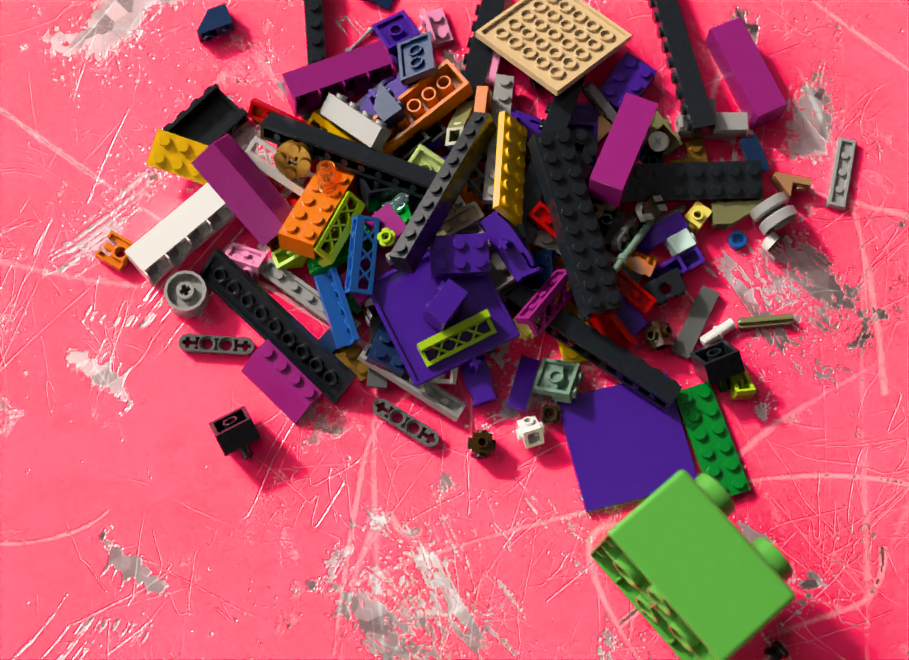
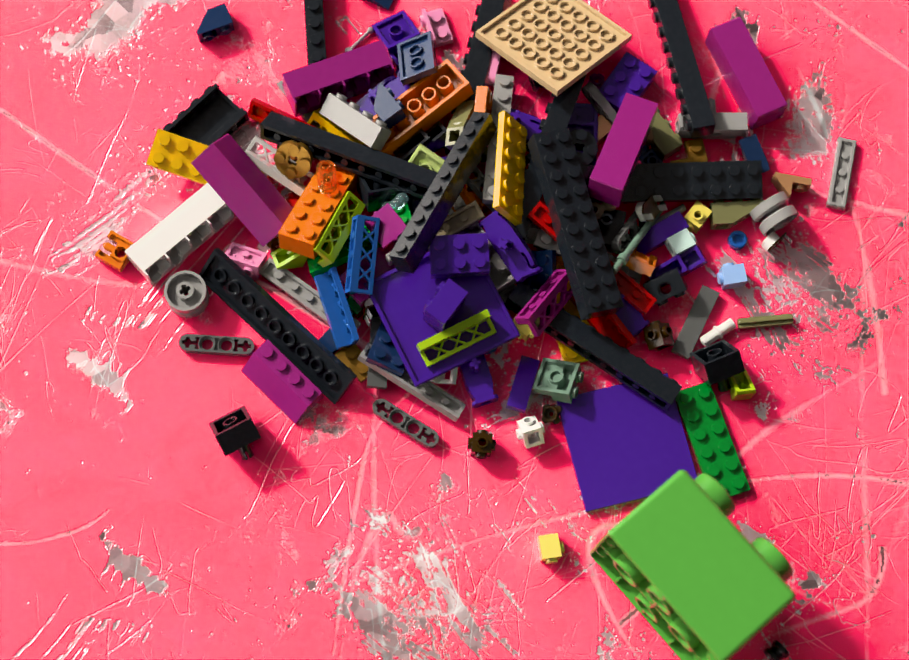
(390, 240): lime plate -> none
(550, 548): none -> light yellow brick
(599, 77): none -> magenta plate
(661, 139): white piece -> none
(732, 276): none -> light blue brick

